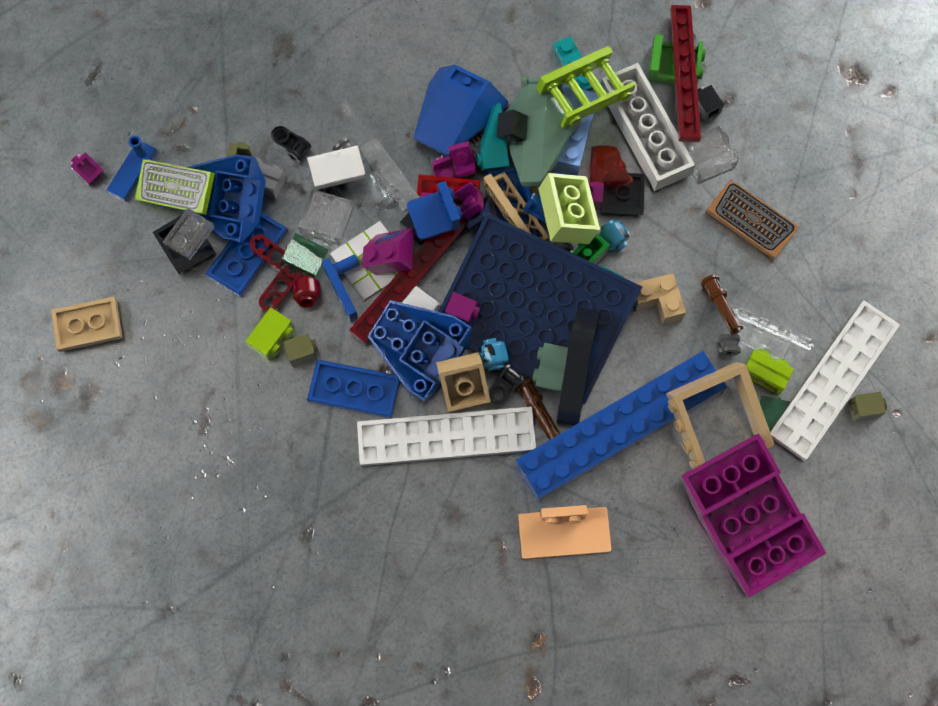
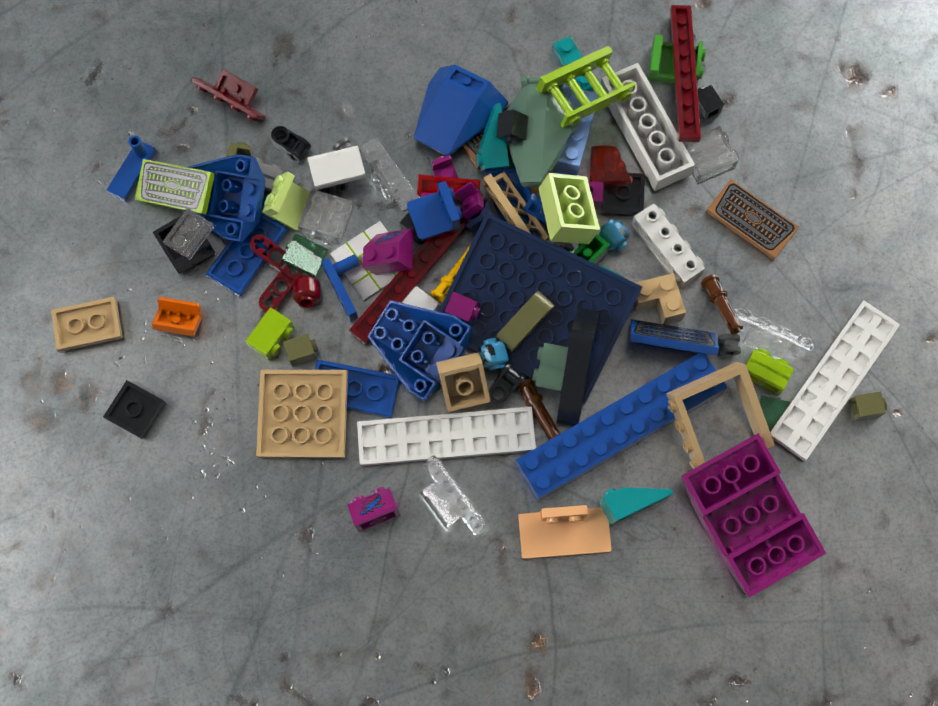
(85, 167): magenta bracket -> none
(134, 409): none -> black plate
(177, 316): none -> orange bracket
(234, 91): none -> dark red bracket
(286, 201): none -> yellowish green bracket
(302, 414): none -> tan plate
(373, 509): none -> magenta slope
(446, 281): none -> yellow pin
(448, 500): none -> clear bracket
(463, 159): magenta bracket -> none
(525, 321): none -> olive beam
(628, 501): none -> teal slope
(668, 245): none -> white brick
(673, 337): none -> tile

